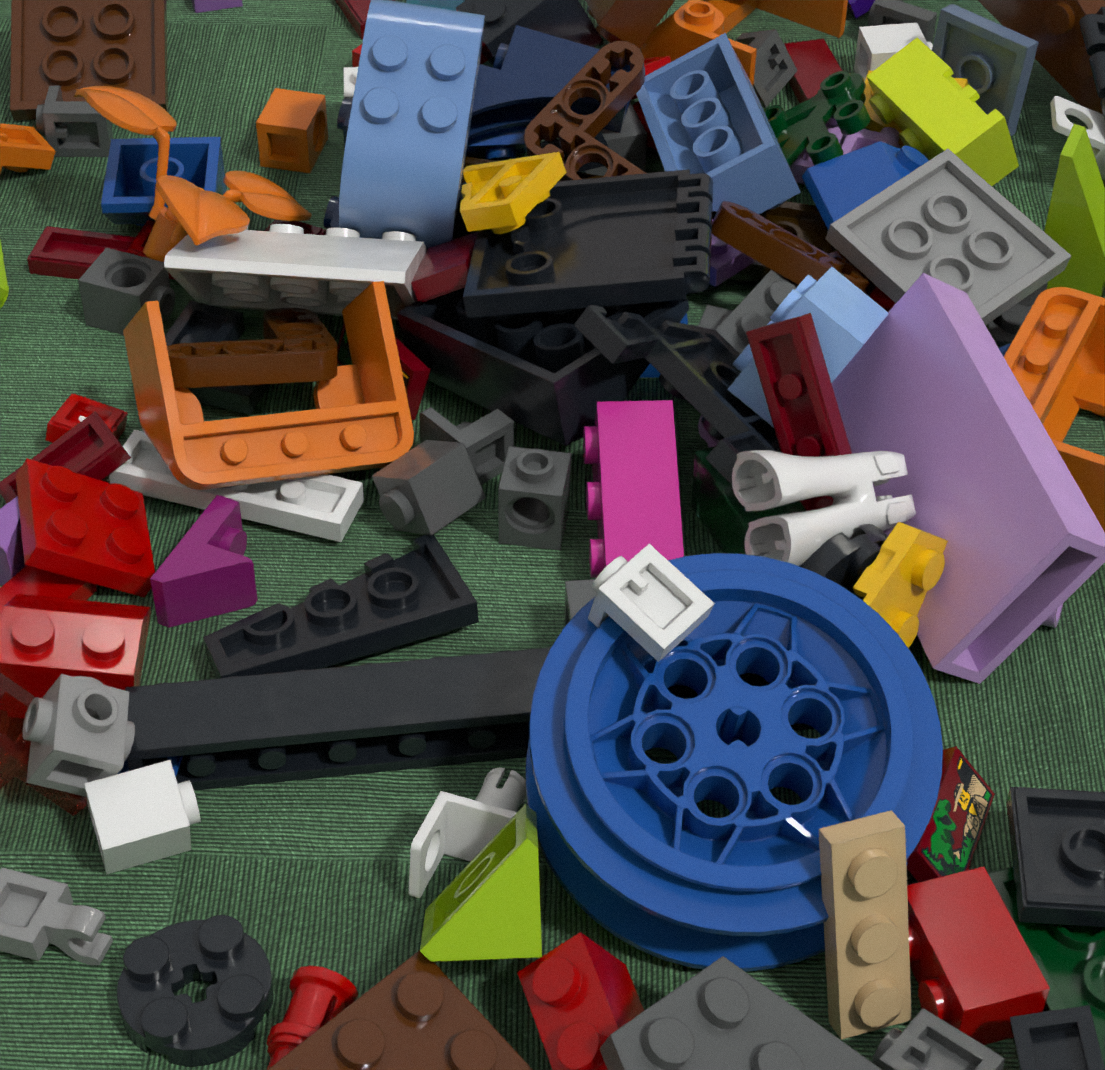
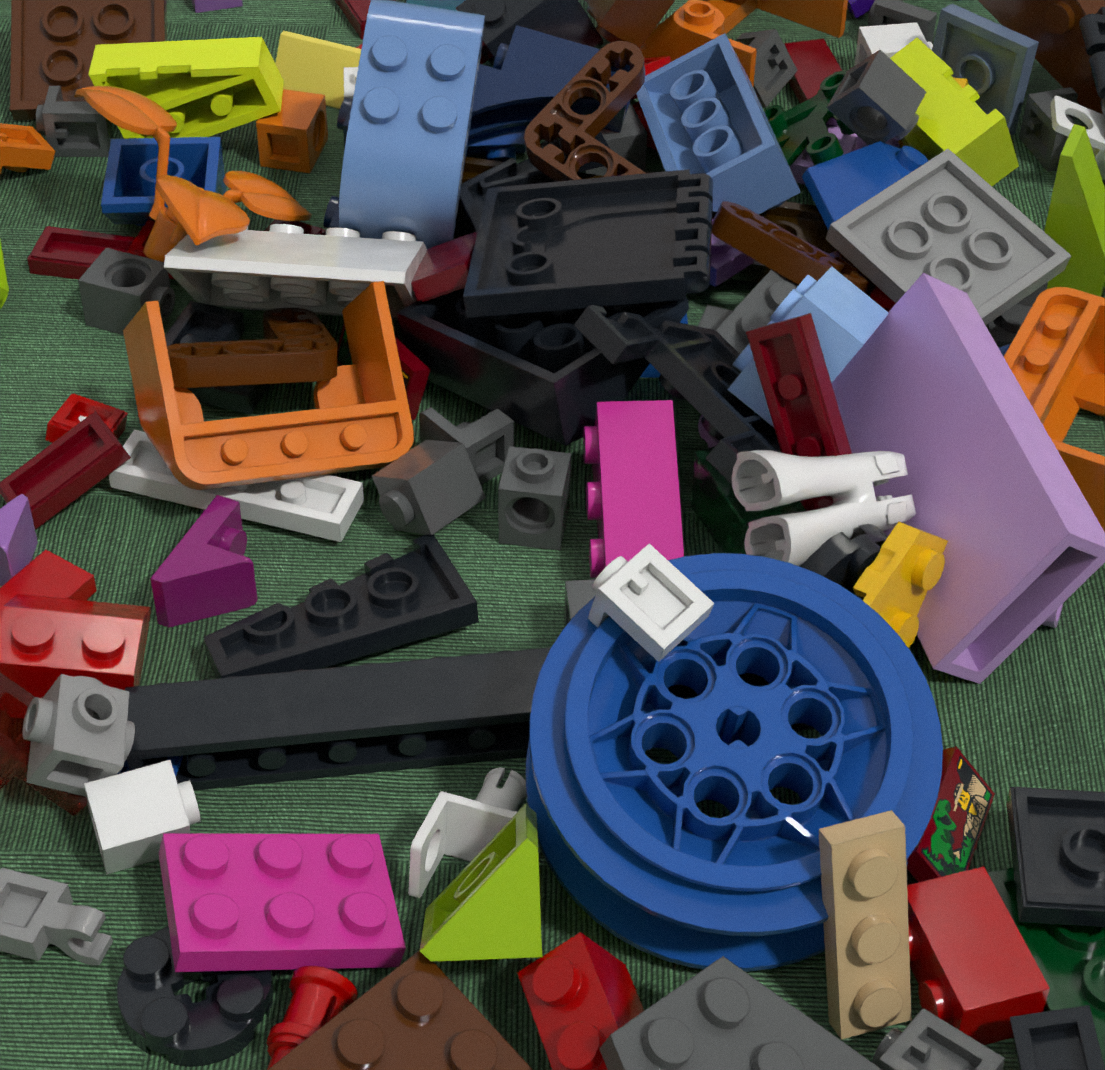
(84, 528): red plate -> none
(198, 82): none -> neon yellow wedge
(278, 902): none -> dark pink plate
(315, 65): none -> light yellow slope
(506, 190): yellow wing -> none
(877, 100): none -> dark grey brick
(1037, 127): none -> dark grey bracket

